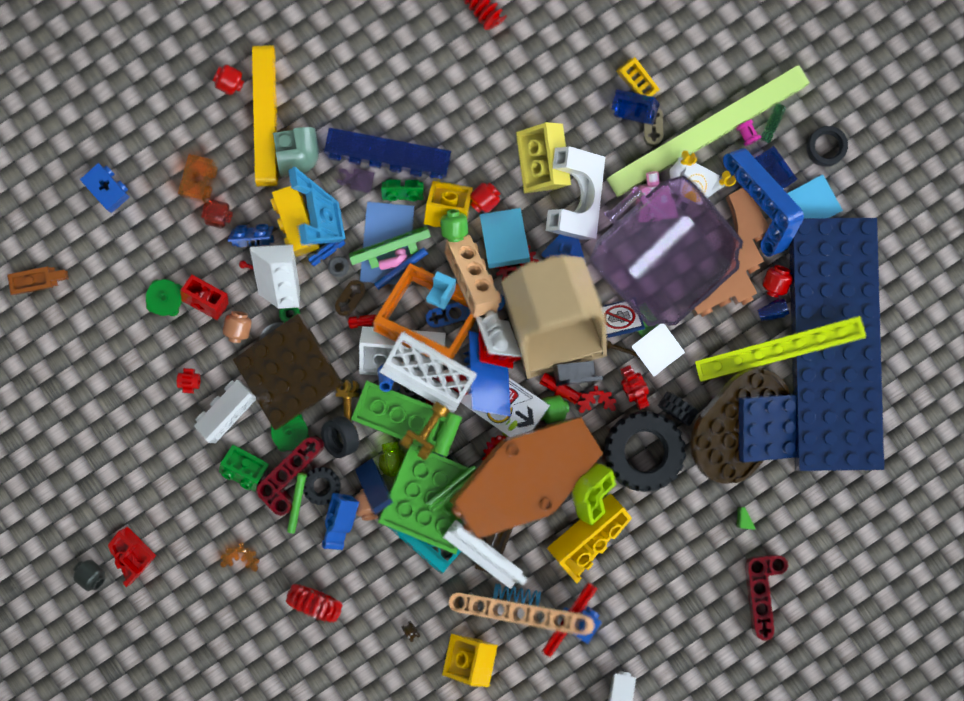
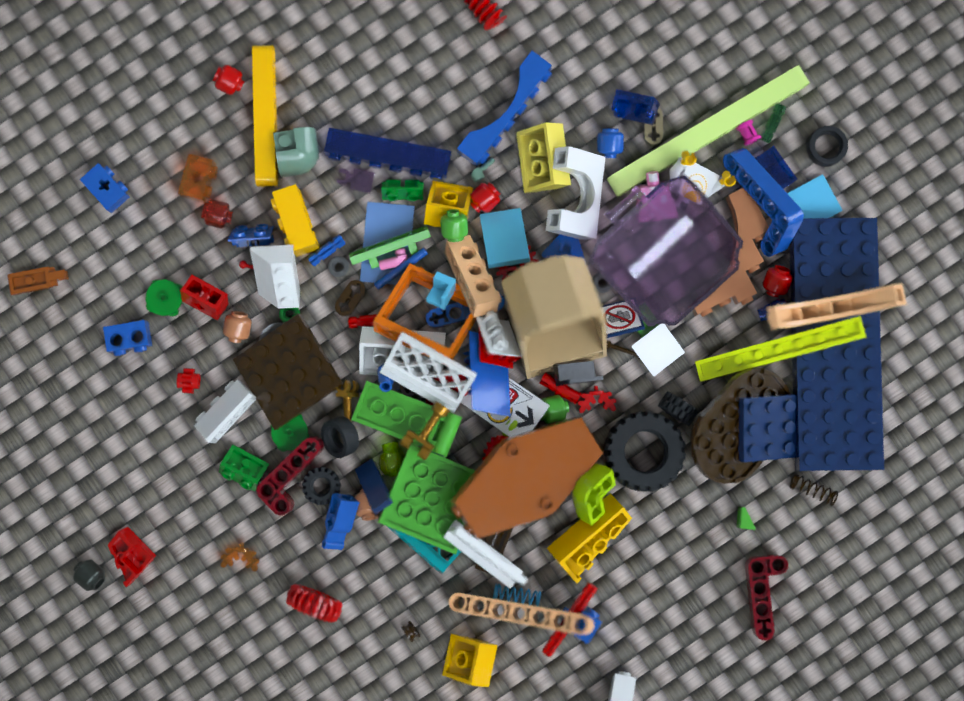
(127, 333): none -> blue brick
(296, 502): bright green bar -> none
(323, 209): dark azure wing -> none
(450, 491): bright green axle -> none
(477, 174): none -> sand green hand
(479, 142): none -> blue arch
(601, 289): none -> dark grey plate
(610, 142): none -> blue head
(633, 62): yellow slope -> none
(634, 387): red gear -> none
(796, 478): none -> dark brown piece
(836, 307): none -> light nougat arch

